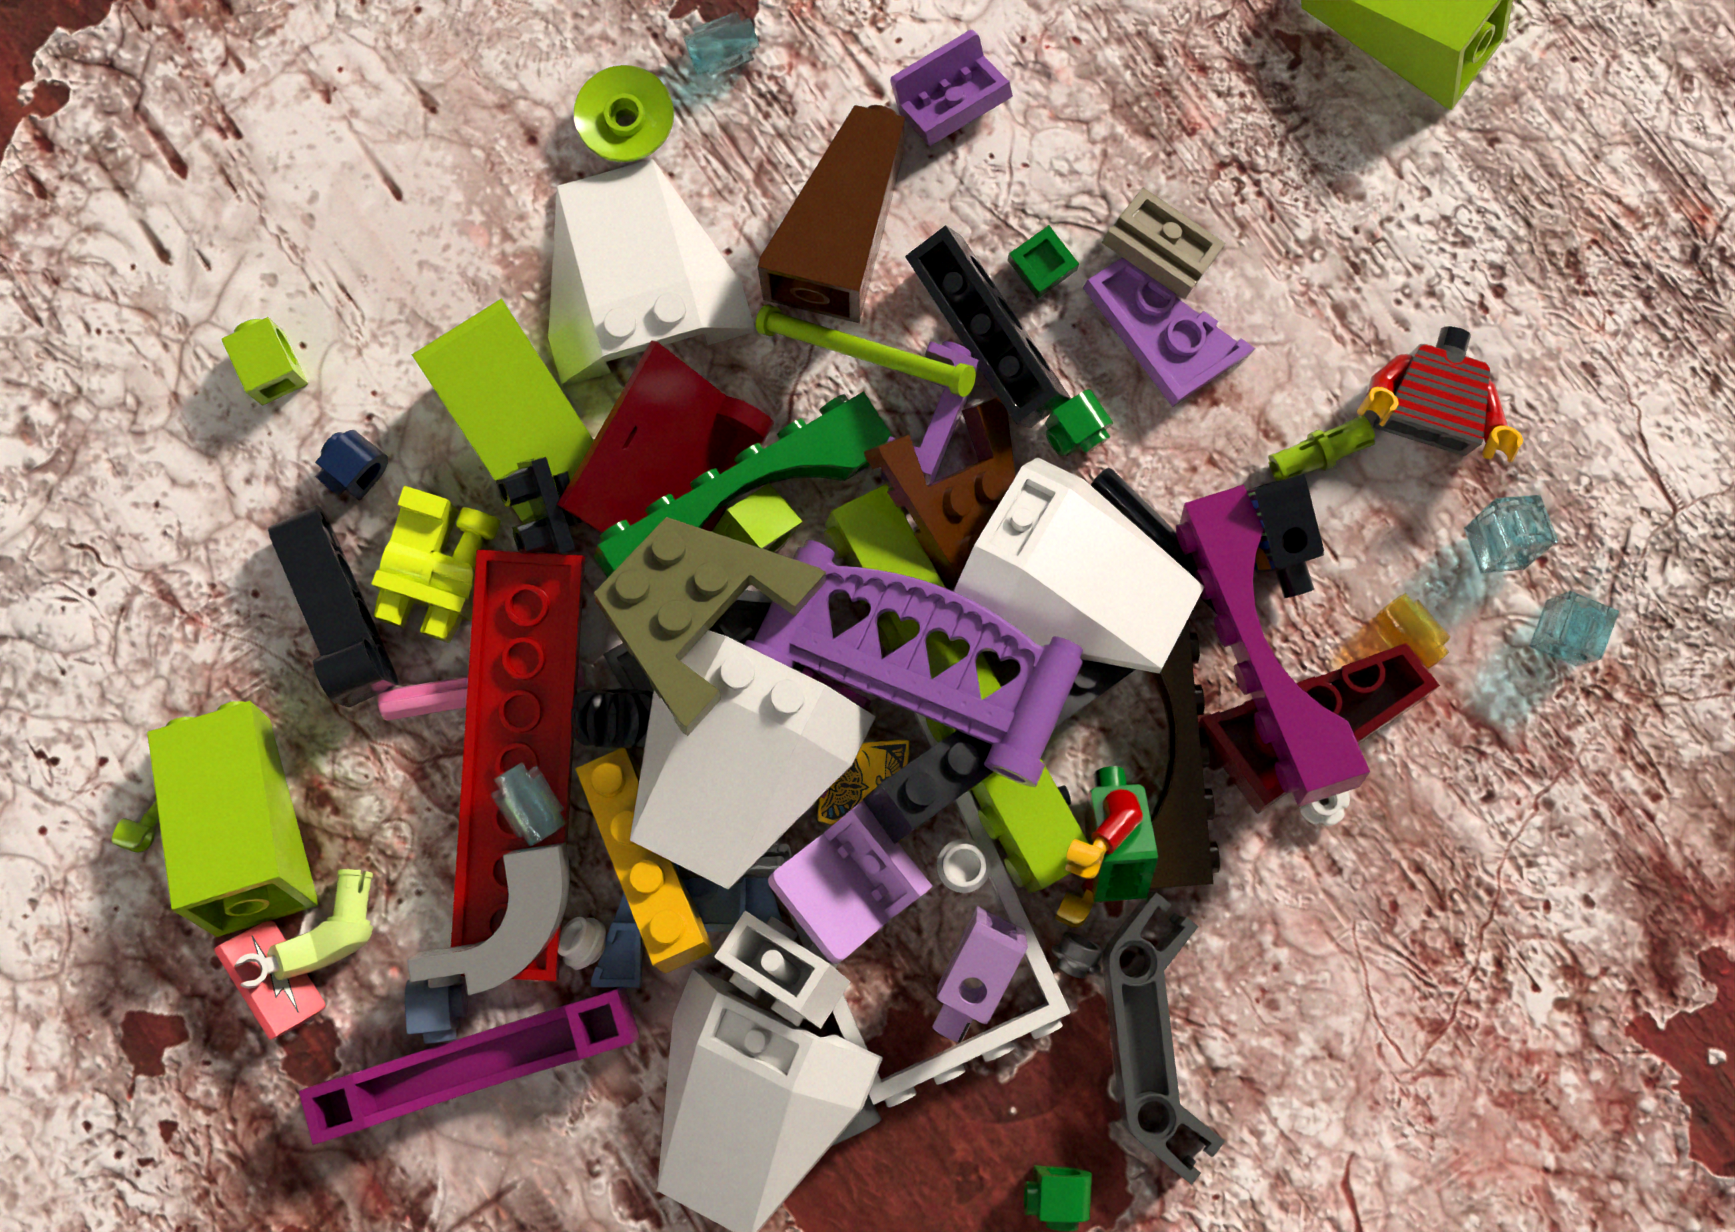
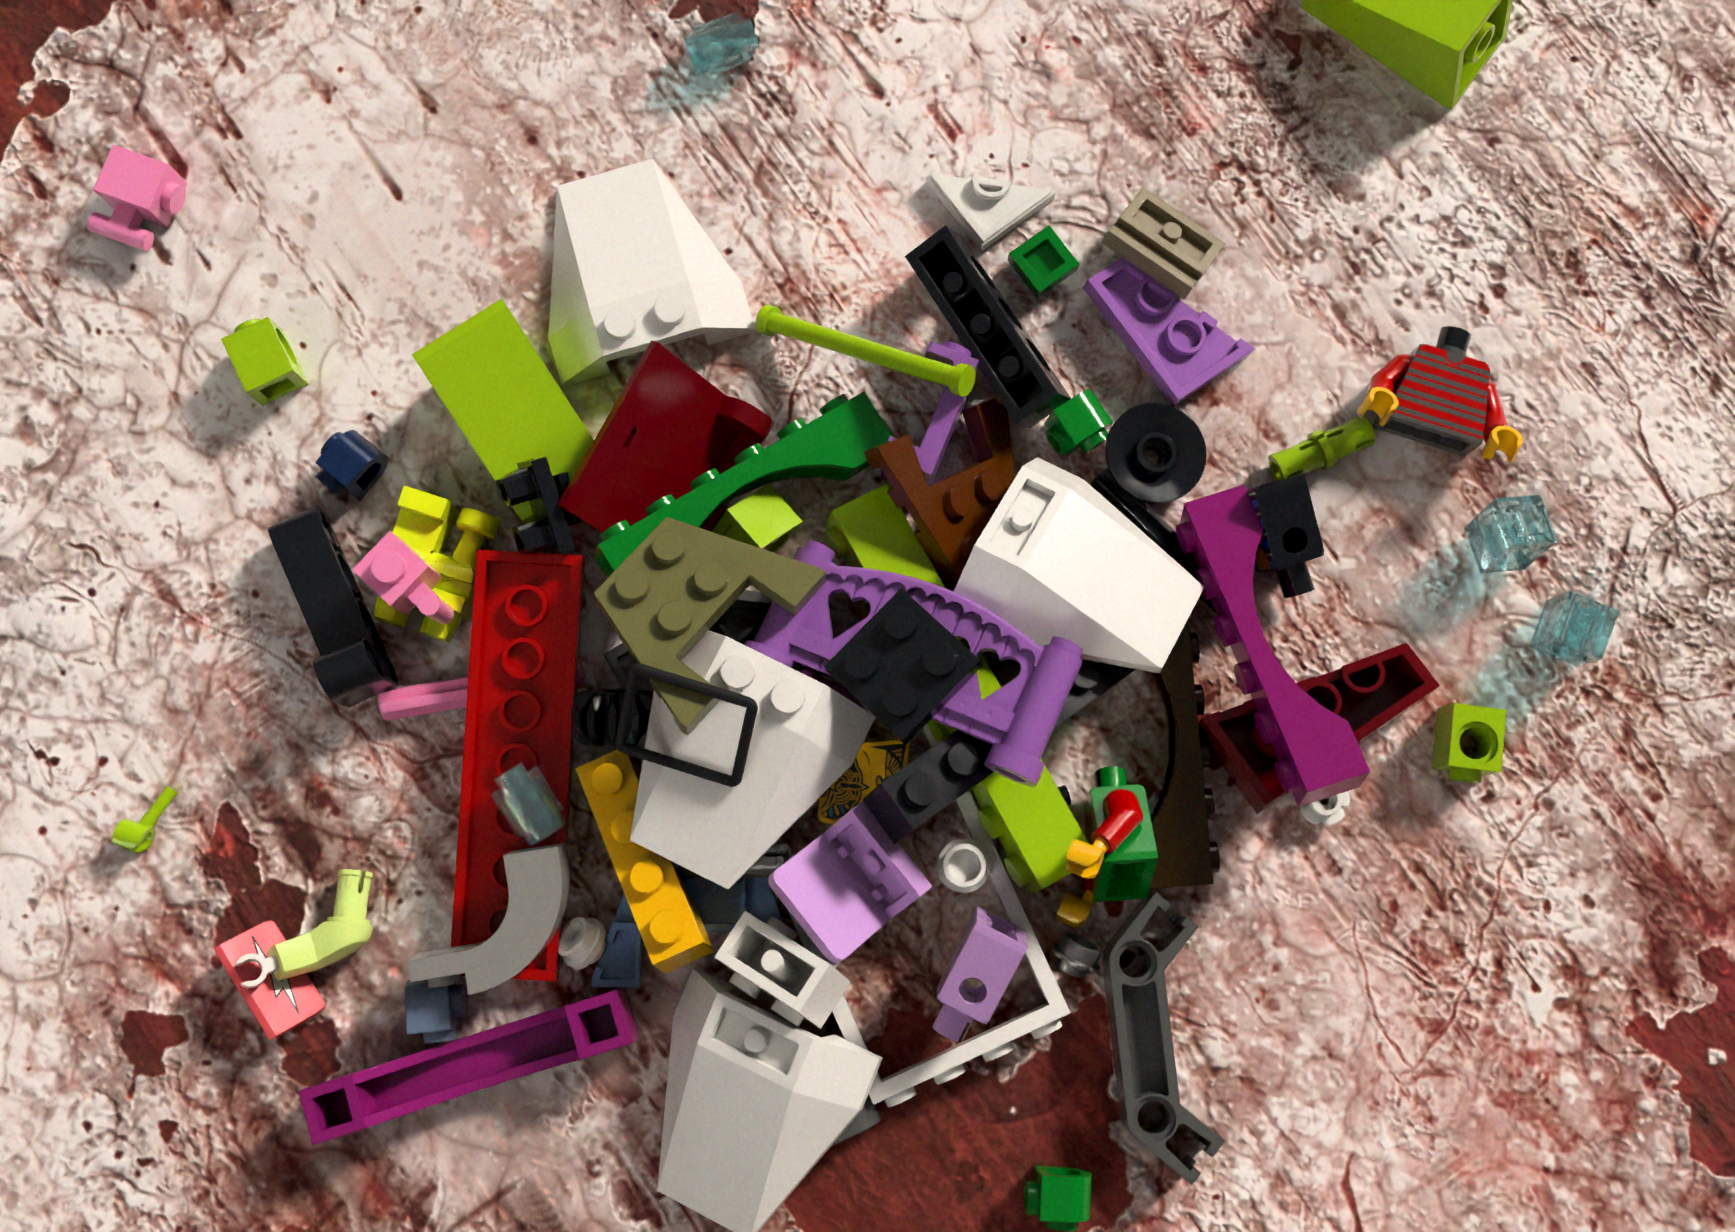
(137, 191): none -> bright pink brick
(228, 821): lime slope -> none
(403, 579): none -> bright pink brick
(619, 93): lime dish -> none
(695, 686): none -> black piece
(835, 227): reddish brown slope -> none
(903, 666): none -> black plate
(949, 88): medium lavender bracket -> none
(988, 206): none -> white tile
(1172, 437): none -> black dish
(1413, 624): clear yellow brick -> none
(1488, 730): none -> lime brick

